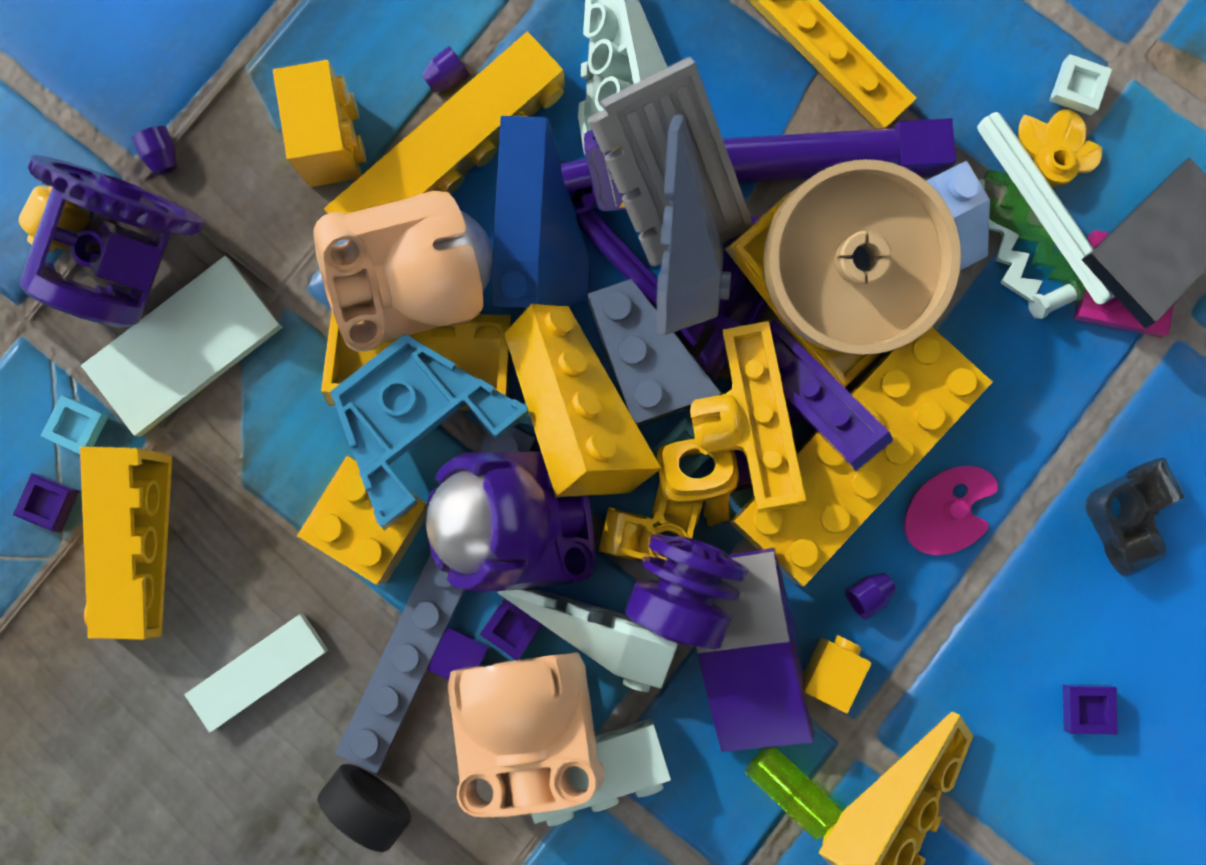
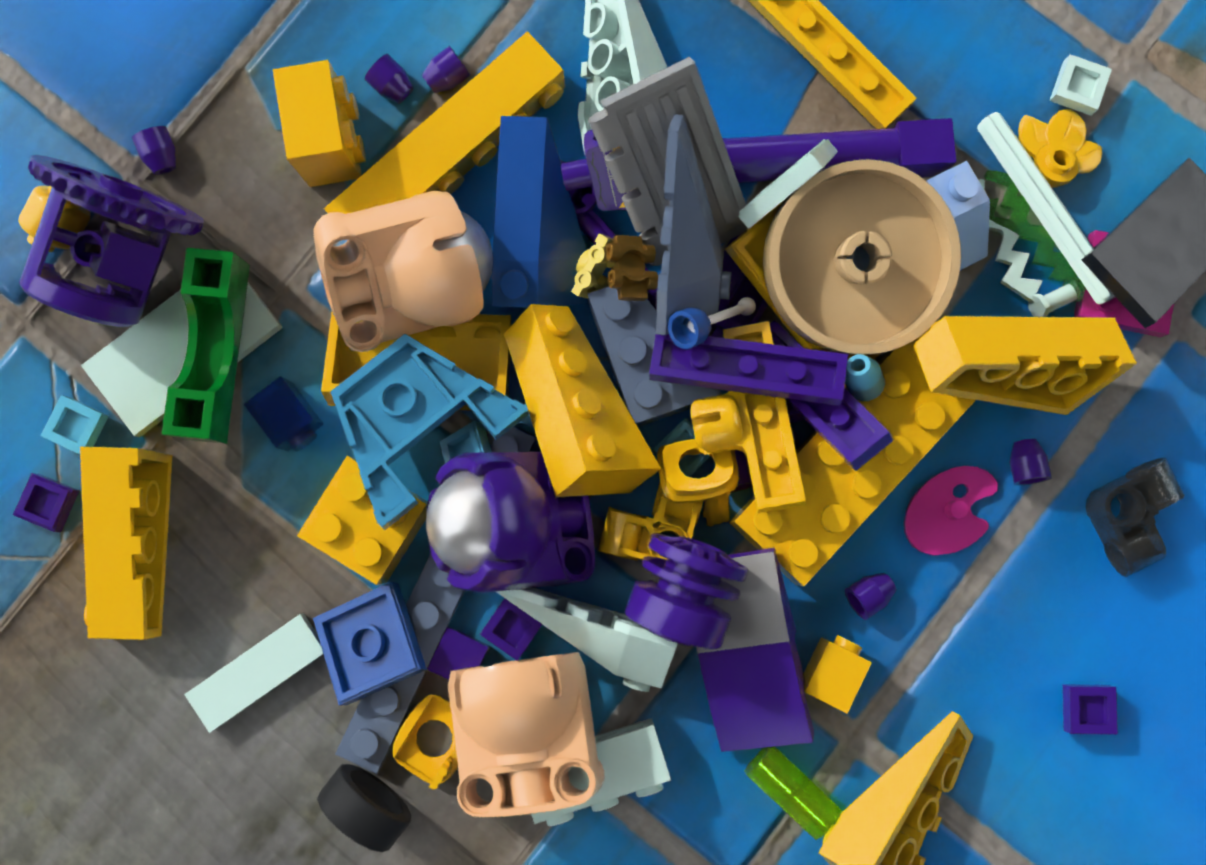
(215, 299): none -> green arch
(284, 415): none -> clear blue brick
(369, 643): none -> blue tile
(389, 79): none -> dark purple hose
(407, 752): none -> yellow piece
(468, 439): none -> medium azure tile
(591, 268): none -> light yellow piece
(629, 268): none -> pearl gold piece
(695, 330): none -> blue hinge
(752, 368): none -> dark purple plate
(787, 183): none -> light aqua tile
(864, 378): none -> medium azure hose
(1024, 360): none -> yellow wedge
(1029, 463): none -> dark purple hose

